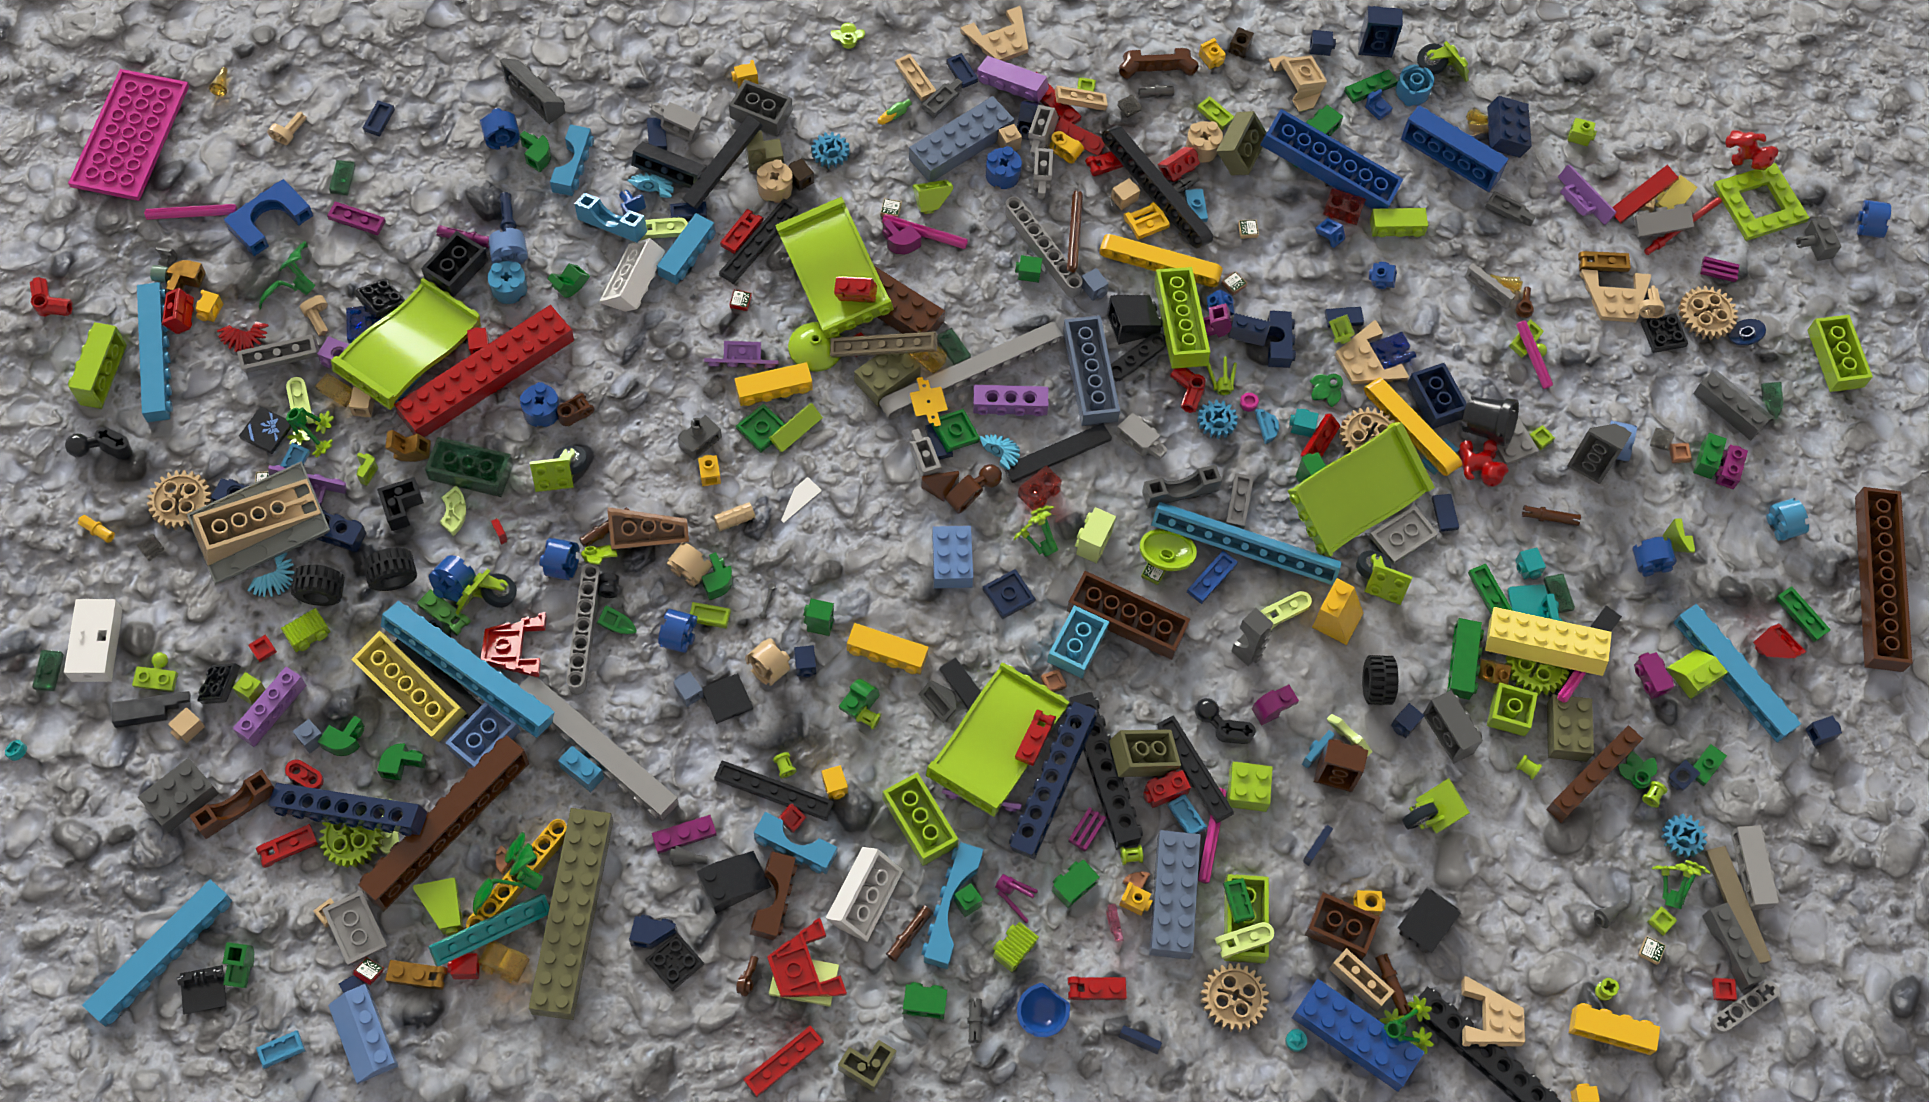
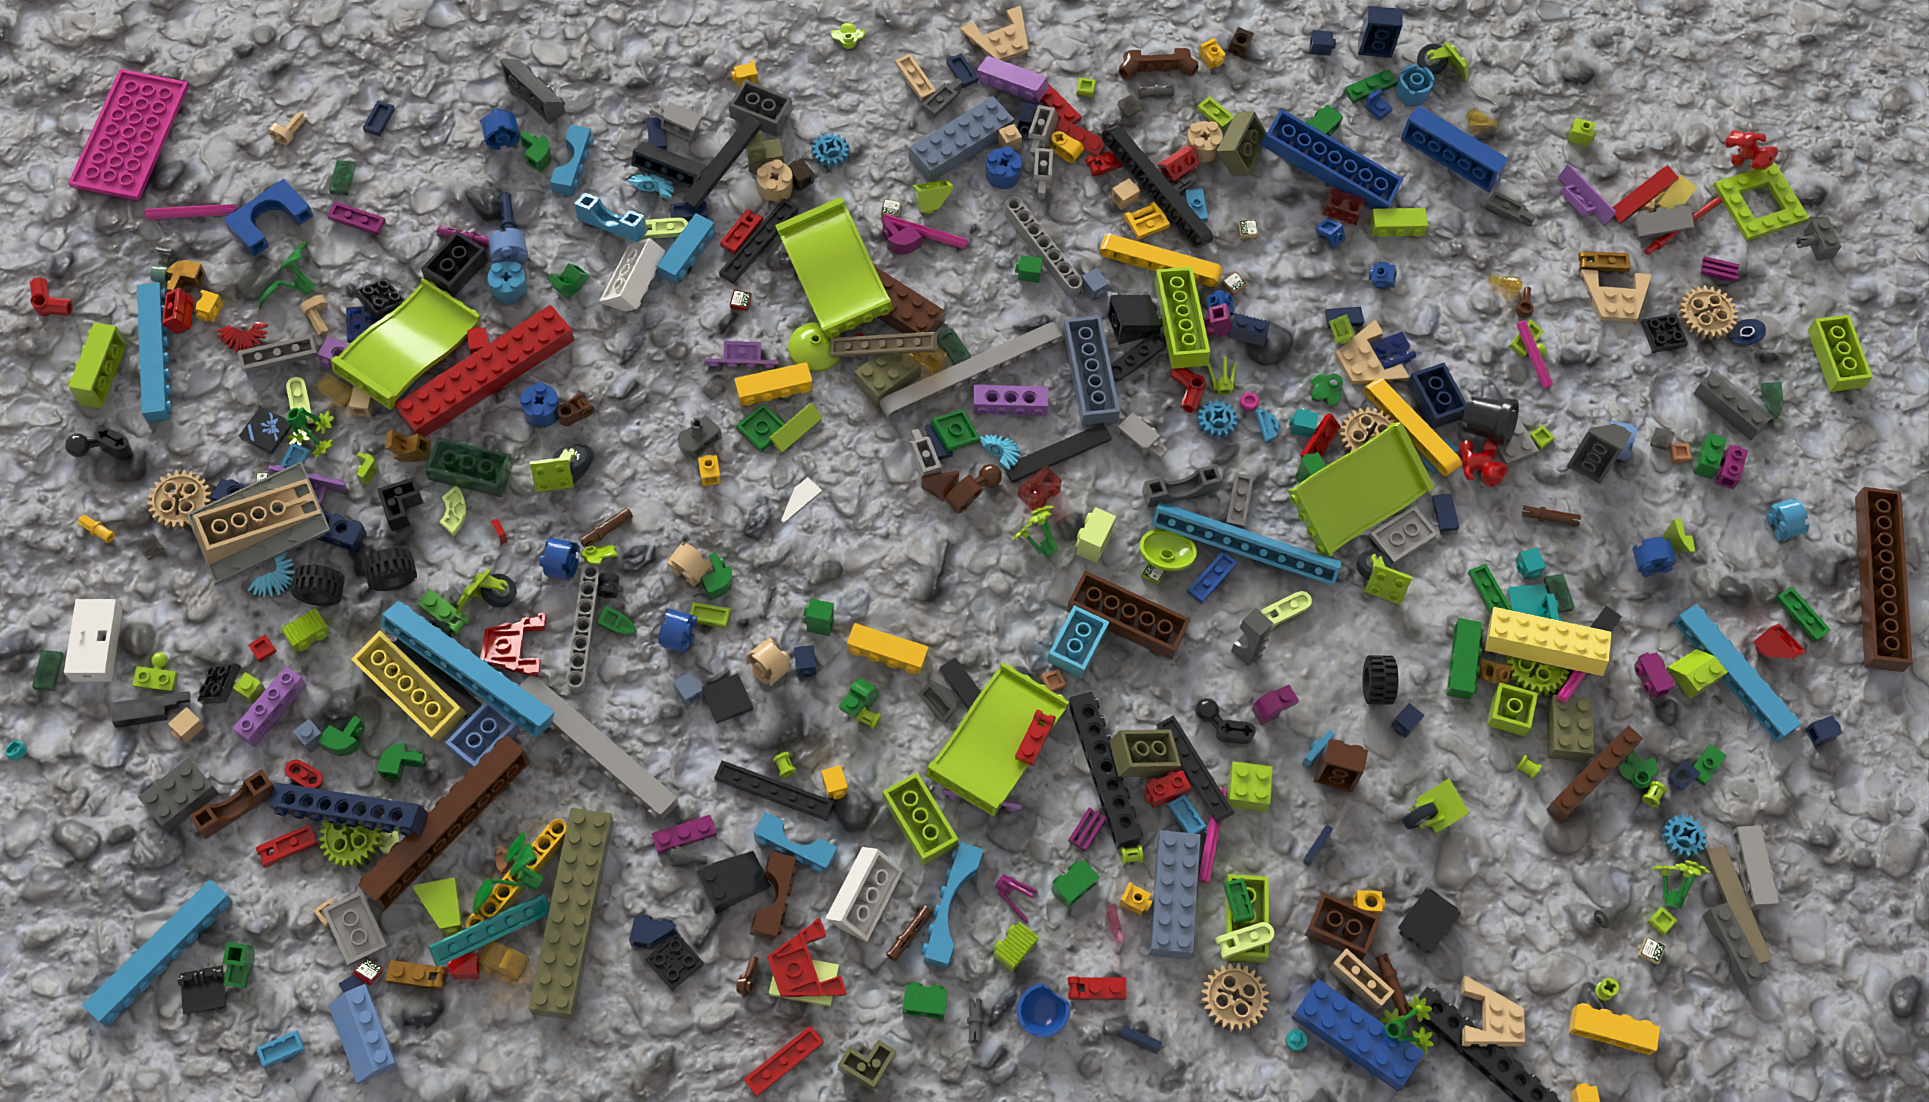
(219, 85): clear yellow cone -> none
(451, 578): blue brick -> none
(581, 769): dark azure brick -> none
(634, 204): blue bracket -> none
(644, 529): medium nougat wedge -> none
(734, 516): tan axle -> none
(792, 818): red tile -> none
(855, 289): red brick -> none
(894, 112): bright green piece -> none
(936, 404): yellow piece -> none
(952, 557): medium blue brick -> none
(968, 900): green brick -> none
(1009, 594): dark blue tile -> none
(1030, 846): dark blue brick -> none
(1074, 236): reddish brown axle -> none
(1081, 98): tan plate -> none
(1137, 878): nougat tile -> none
(1281, 353): dark blue arch -> none
(1305, 77): tan piece -> none
(1339, 612): yellow slope -> none
(1344, 730): yellowish green tile -> none
(1453, 726): dark grey brick -> none
(1489, 285): light grey plate -> none
(1509, 126): dark blue brick -> none
(1655, 306): tan piece -> none
(1724, 989): red plate -> none
(1744, 1007): light grey beam -> none
(1874, 219): blue brick -> none

